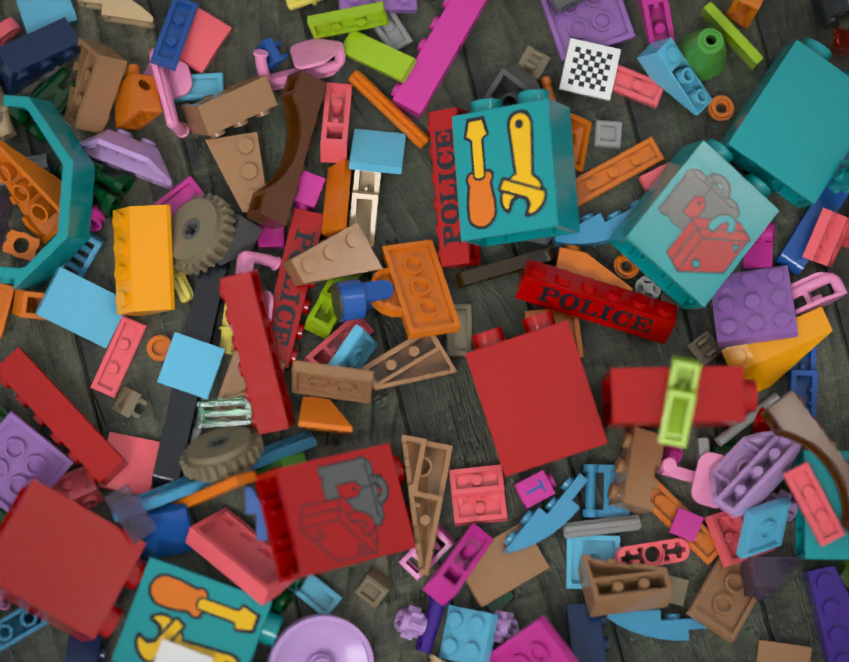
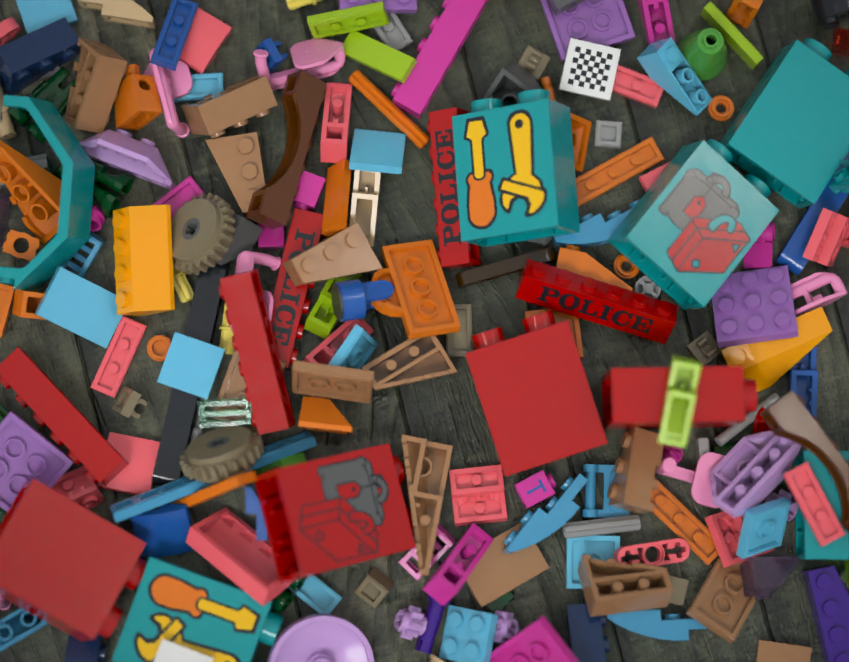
(130, 513): clear purple tile -> none
(686, 525): dark pink tile -> none

